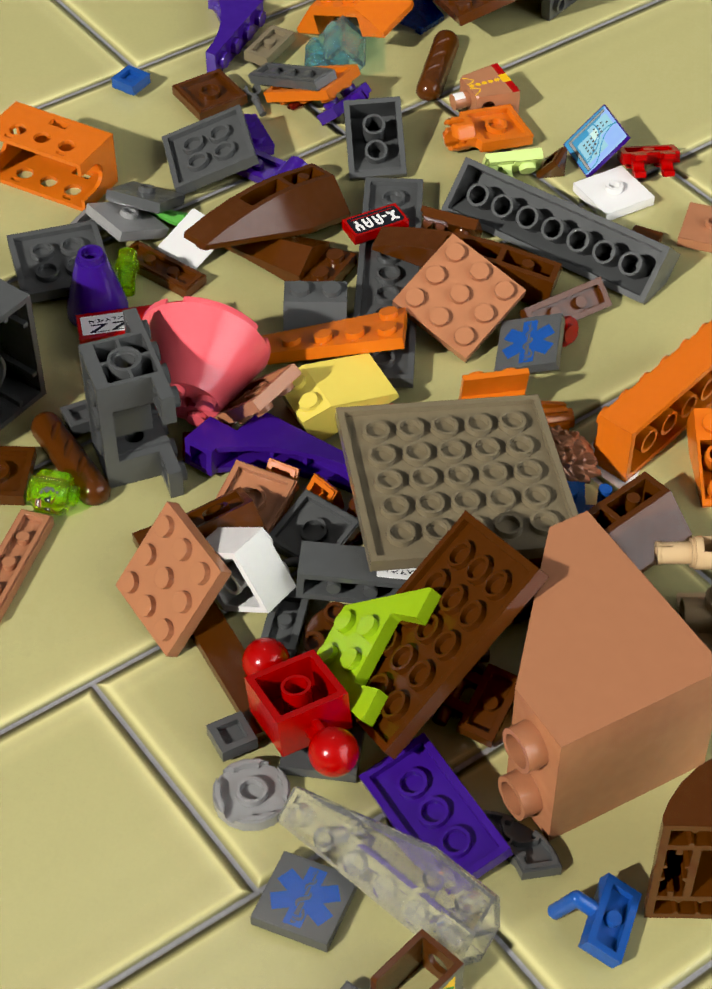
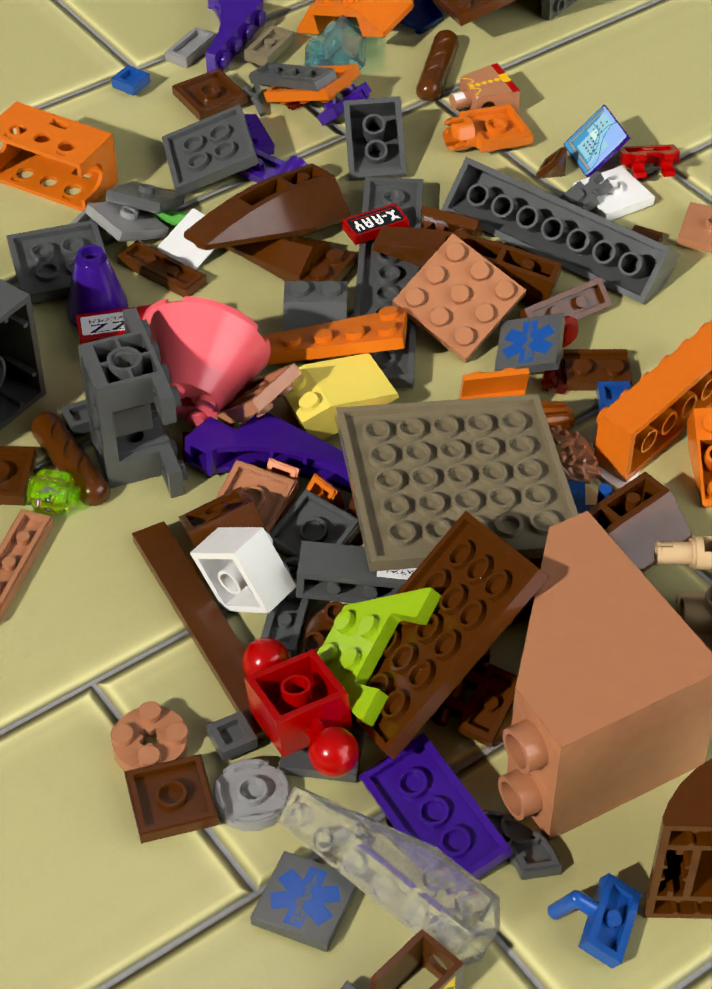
(126, 269): clear neon green pin -> none
(145, 722): none -> nougat plate
(171, 798): none -> reddish brown plate
(173, 579): nougat plate -> none
(190, 47): none -> light grey tile
(521, 161): yellowish green plate -> none
(554, 379): none -> clear red piece
(586, 195): none -> dark grey plate
(588, 366): none -> reddish brown plate
(609, 392): none -> blue plate

